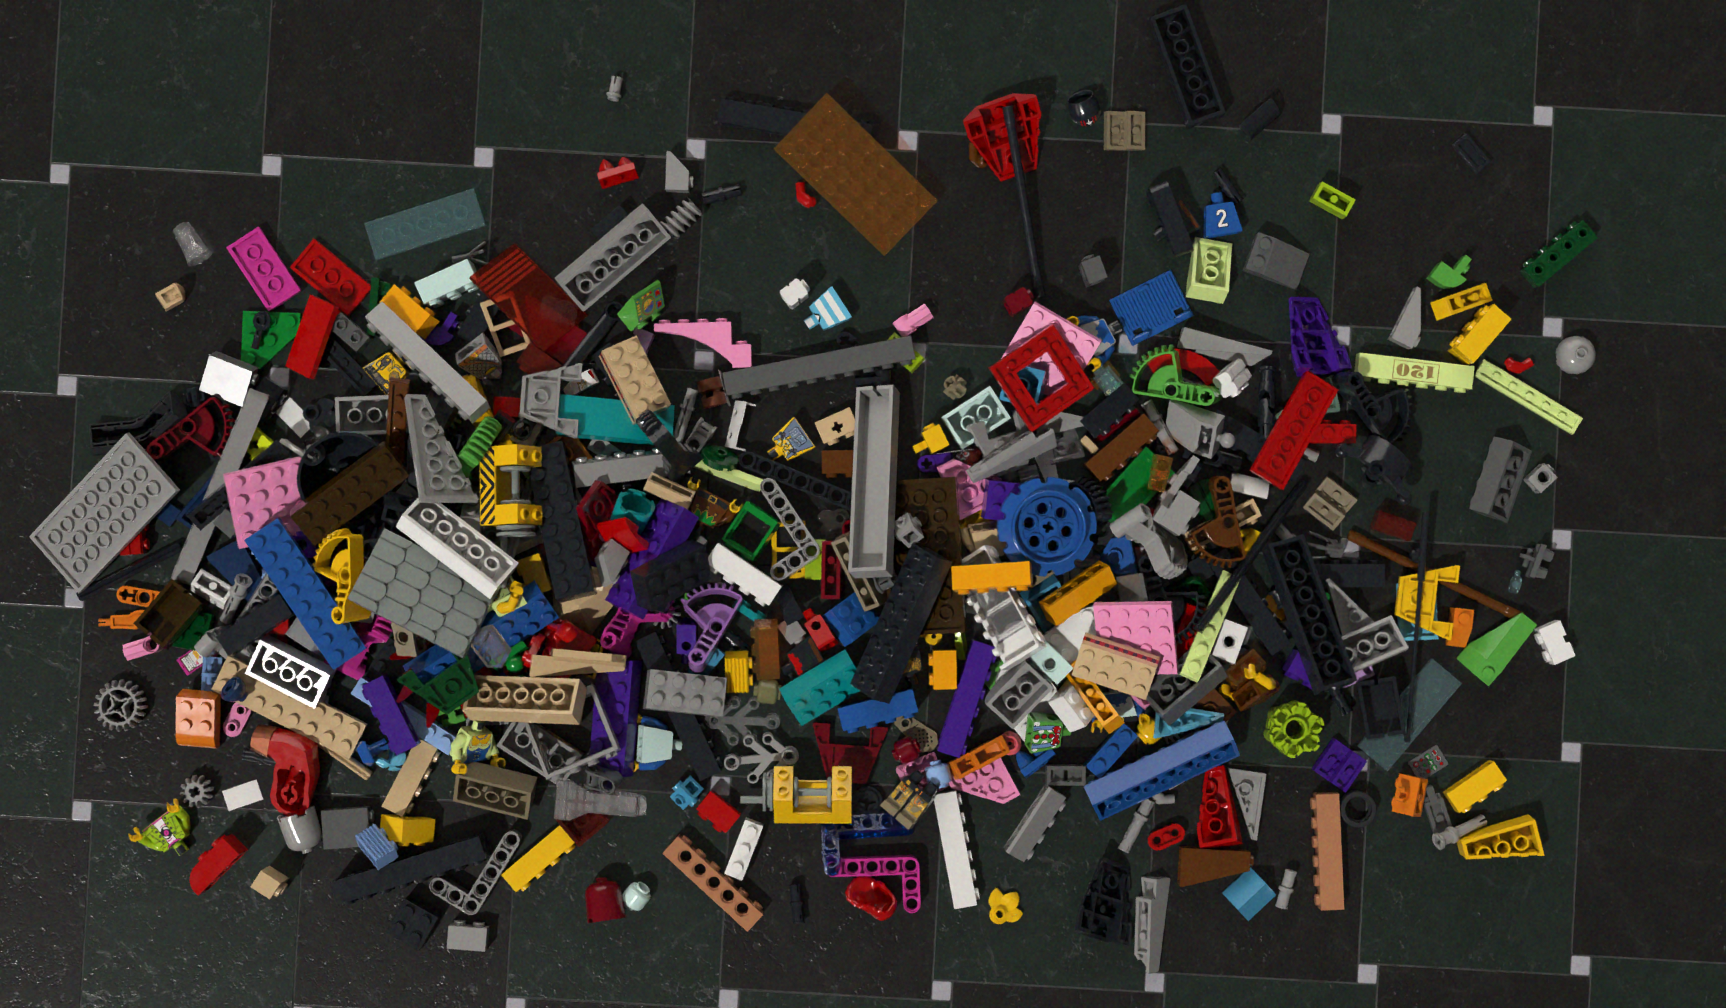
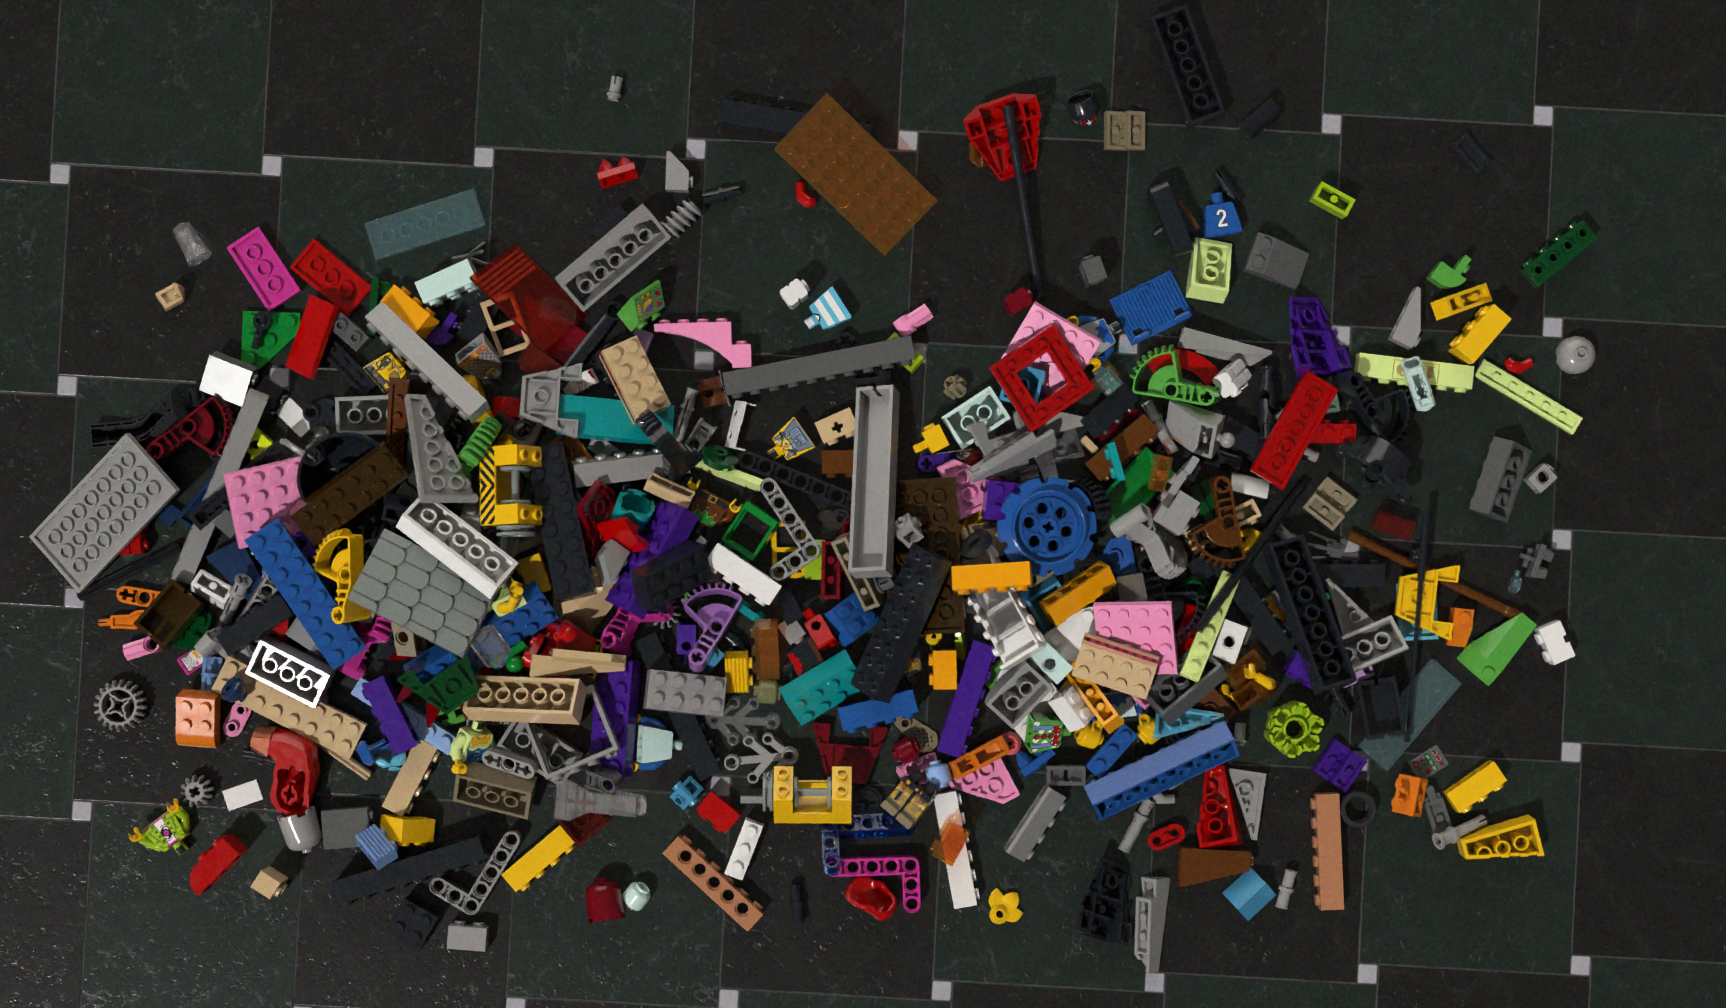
(517, 759): none -> light grey beam
(950, 842): none -> clear orange brick
(976, 544): none -> black tyre
(1087, 739): none -> yellow head
(1116, 470): none -> teal plate
(1239, 733): none -> light grey pin
(1418, 383): none -> light aqua piece

